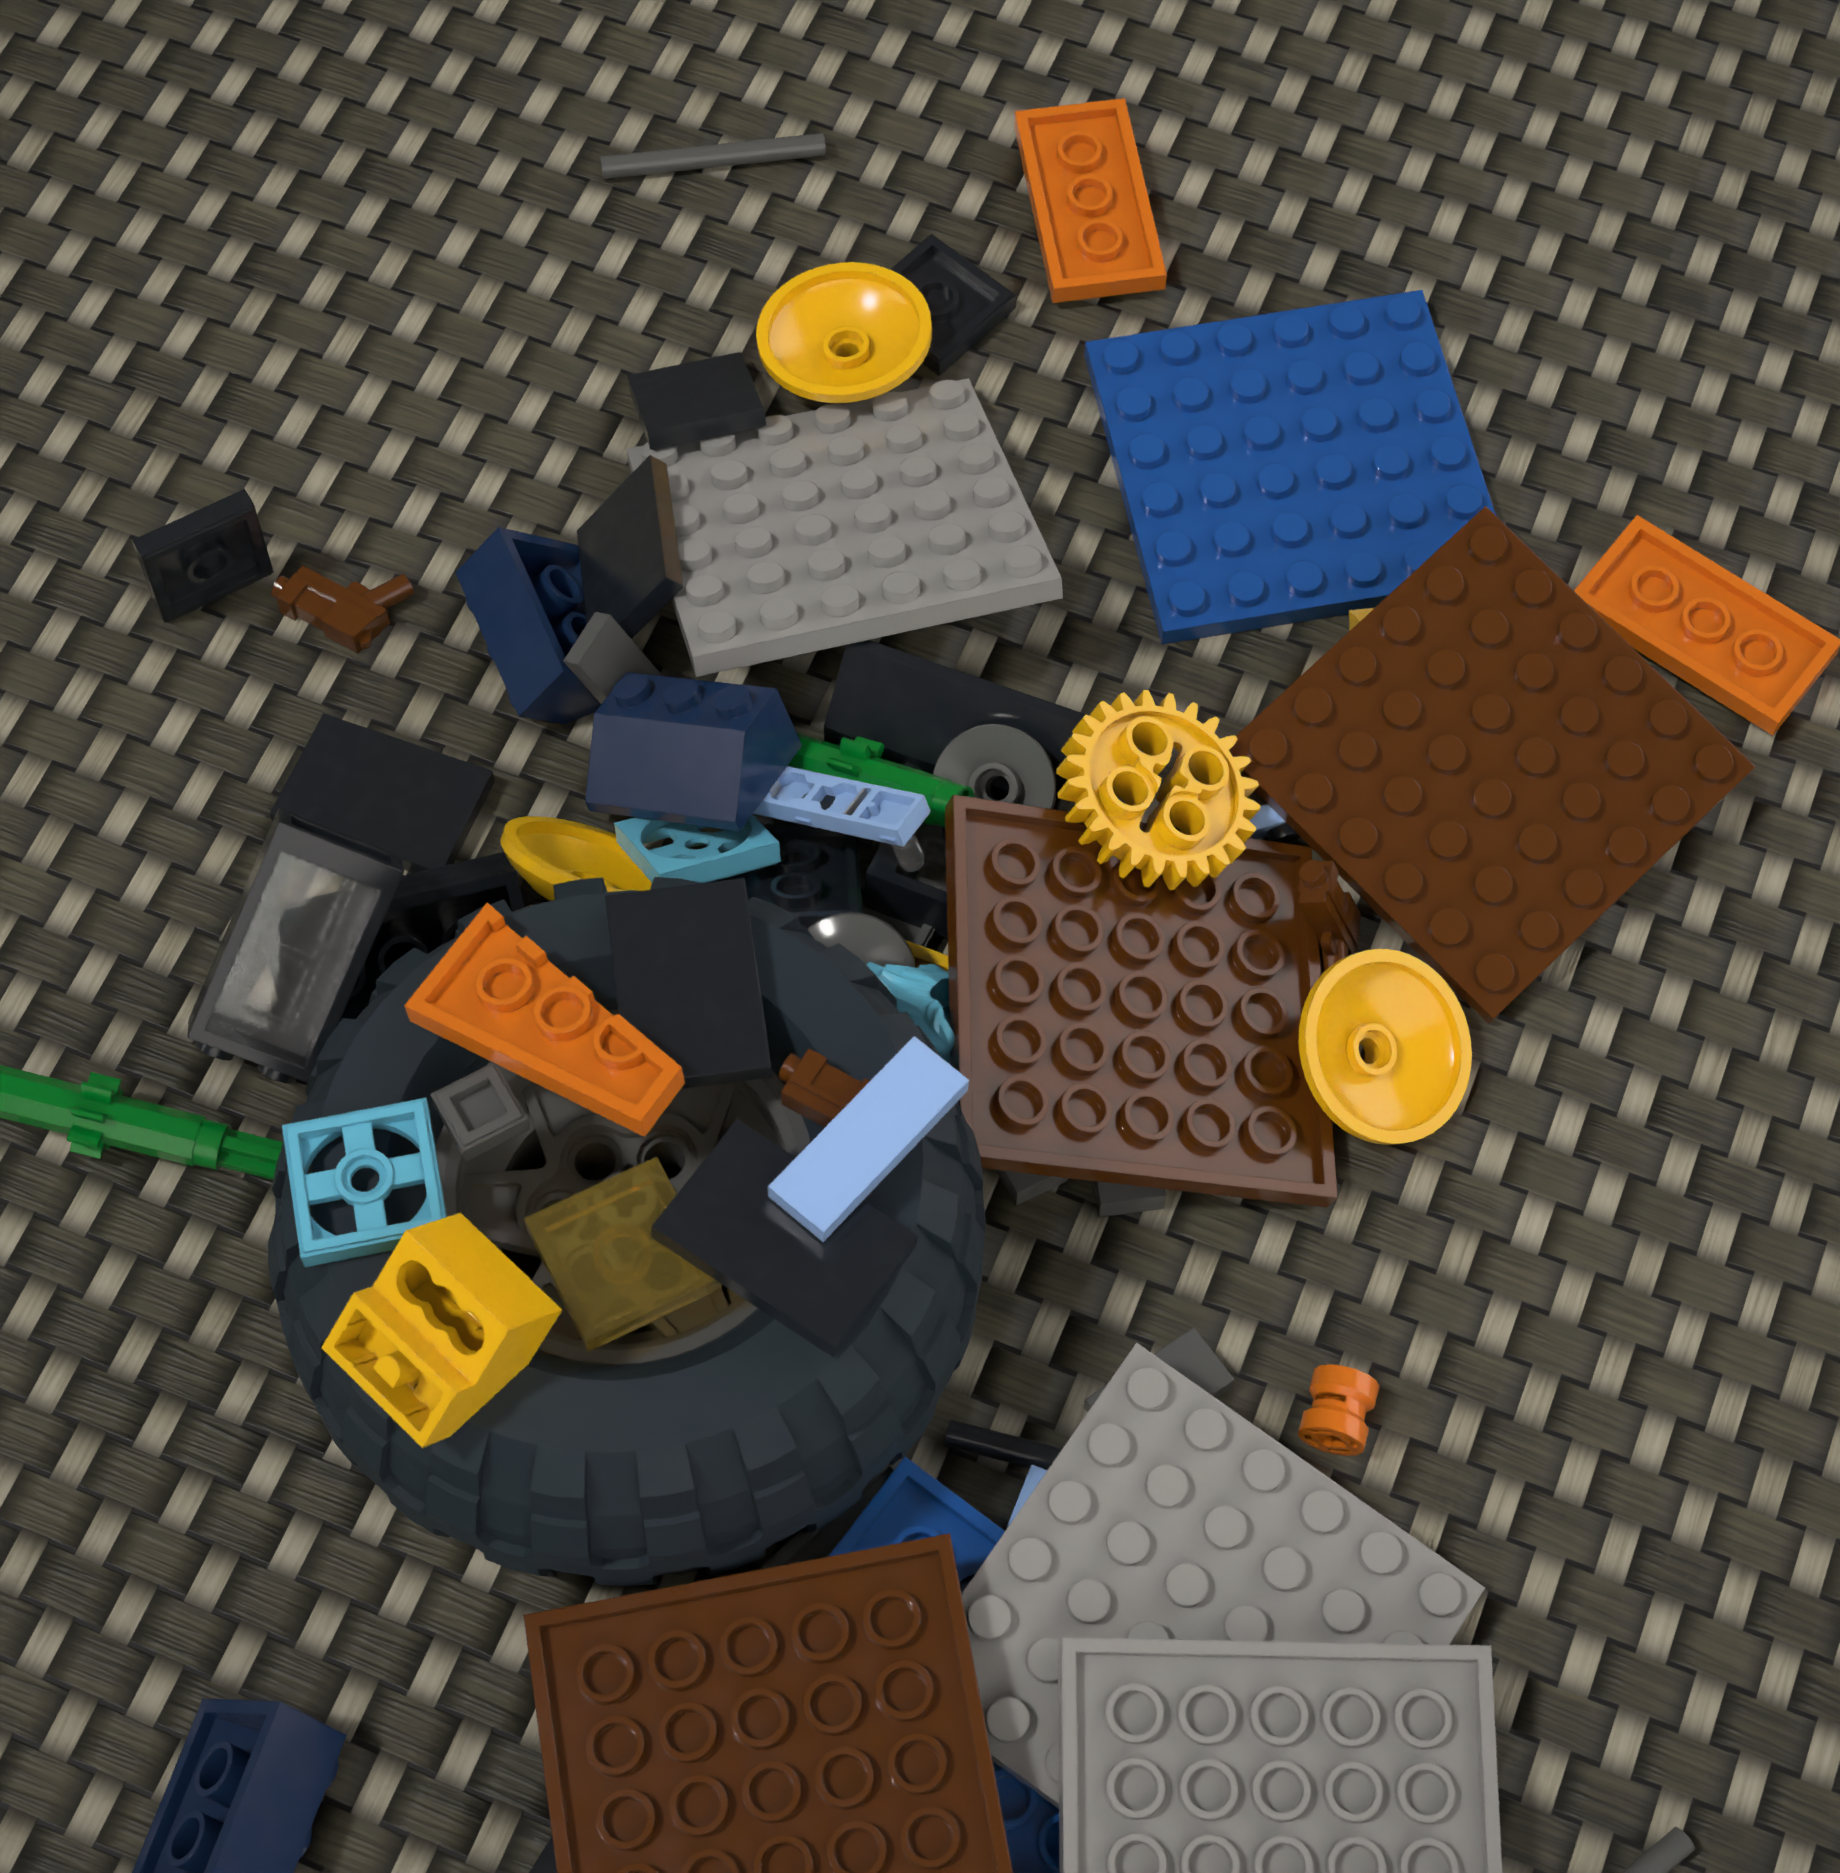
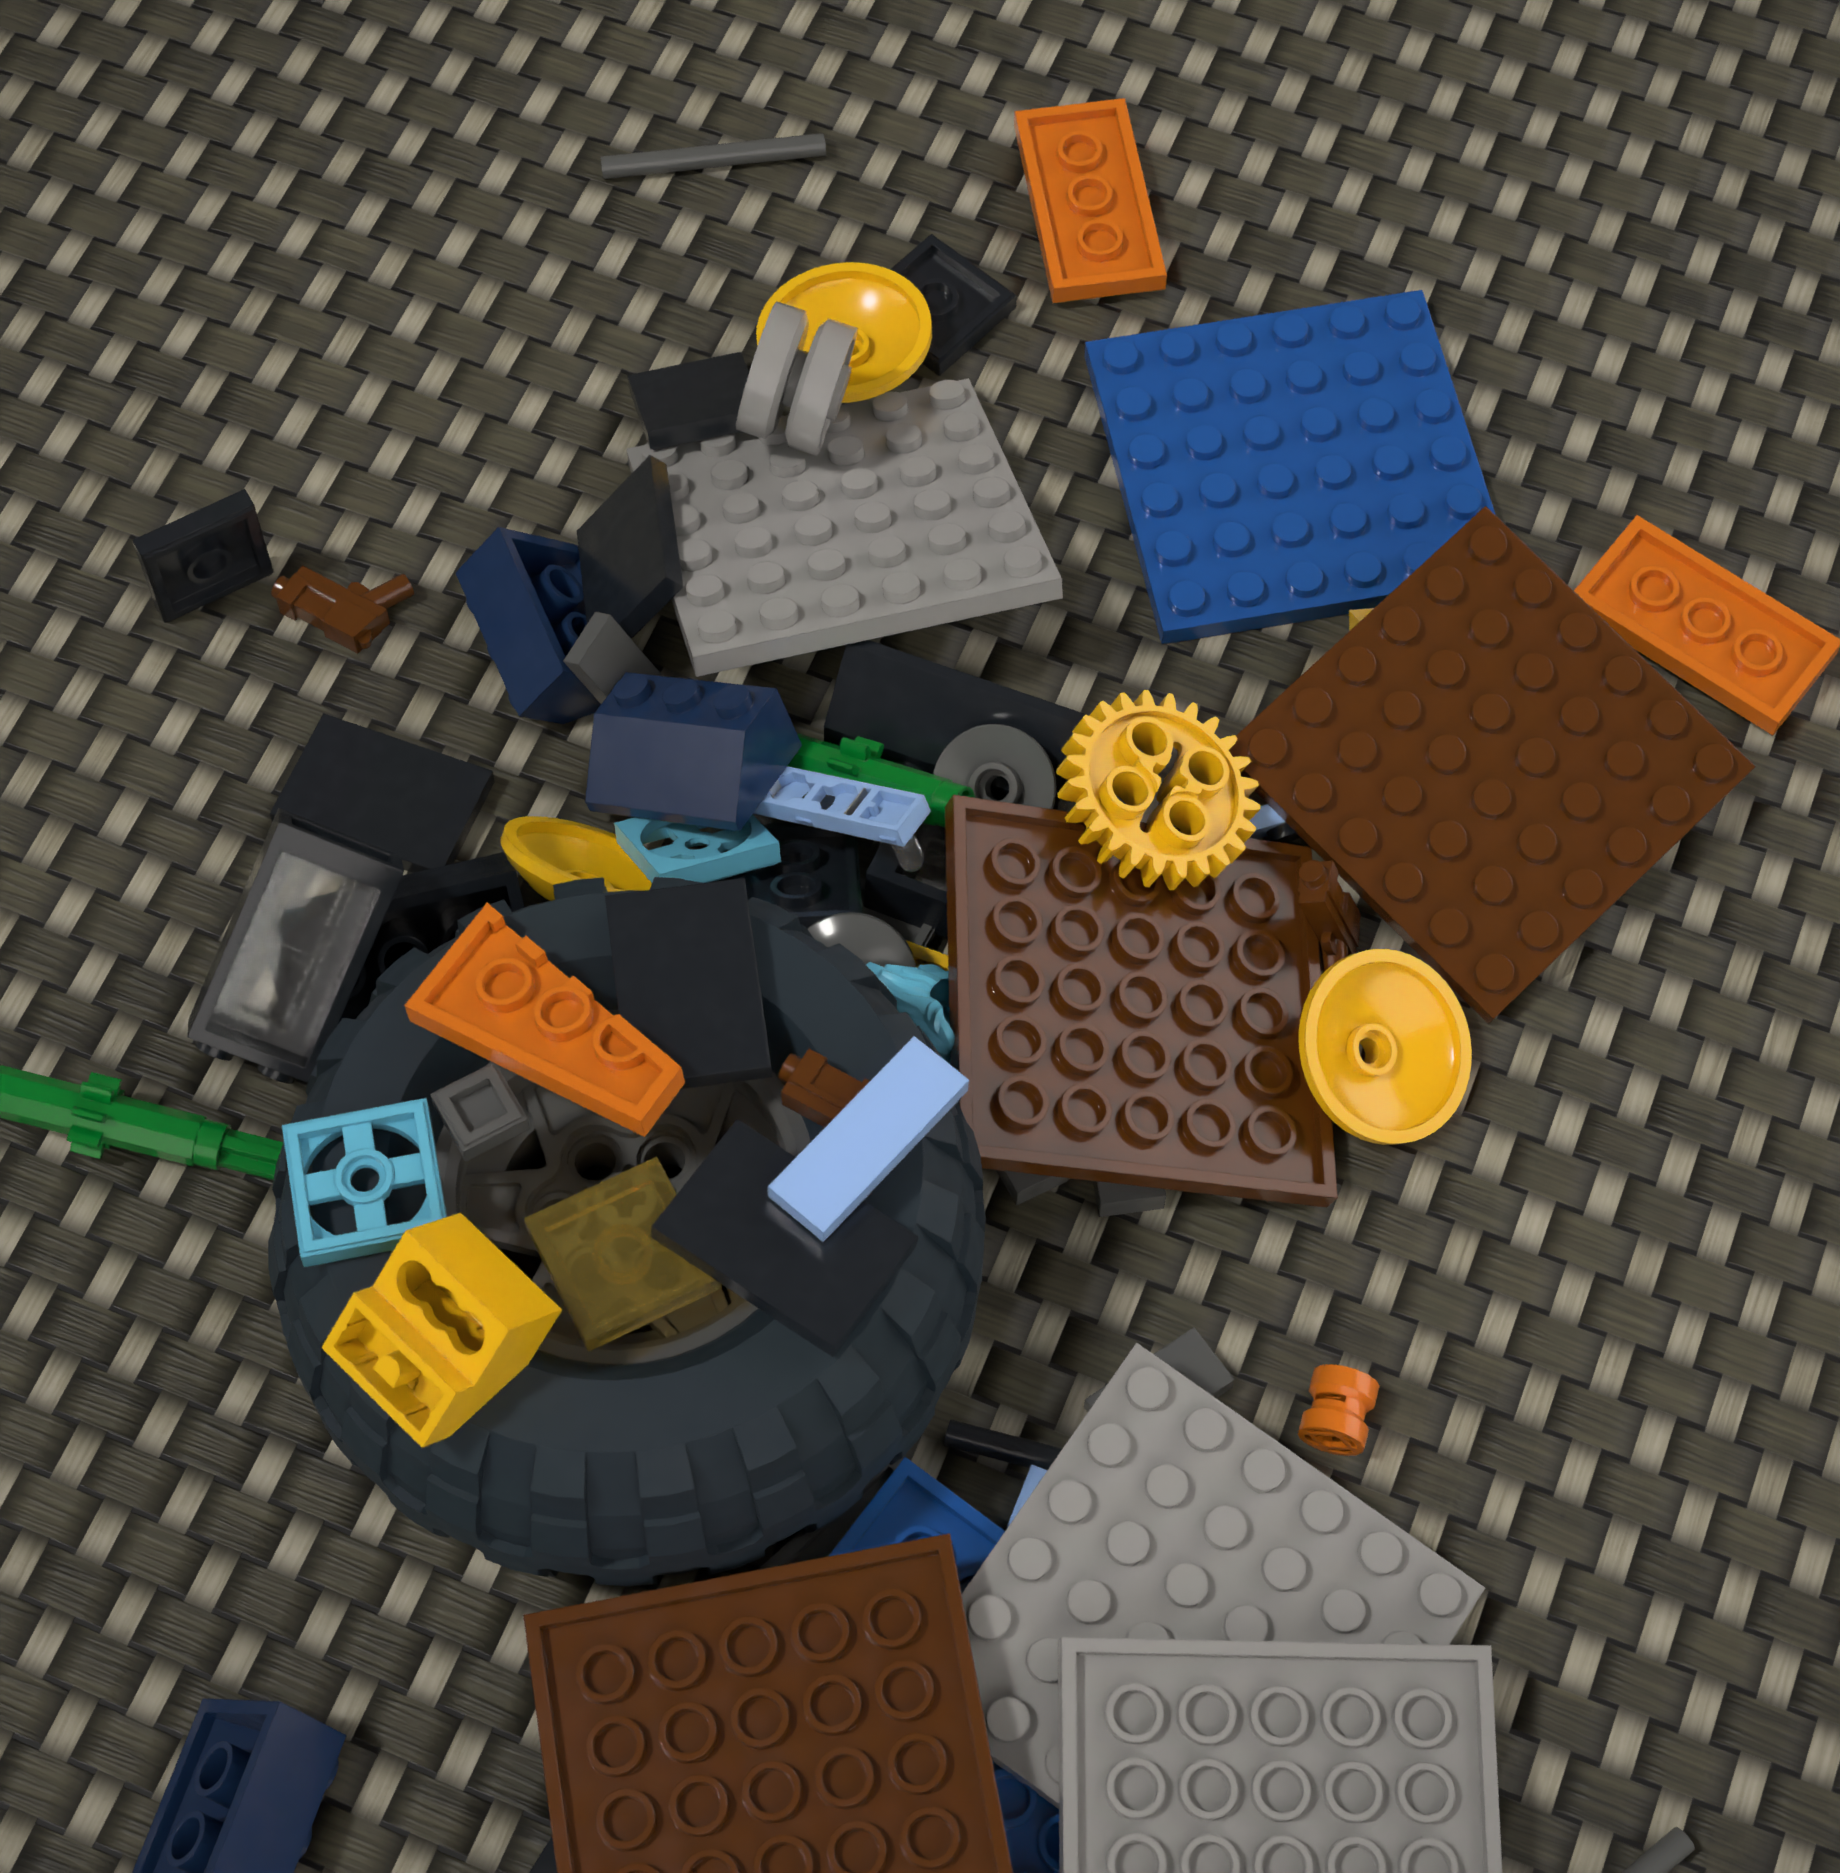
(791, 377): none -> light grey wheel

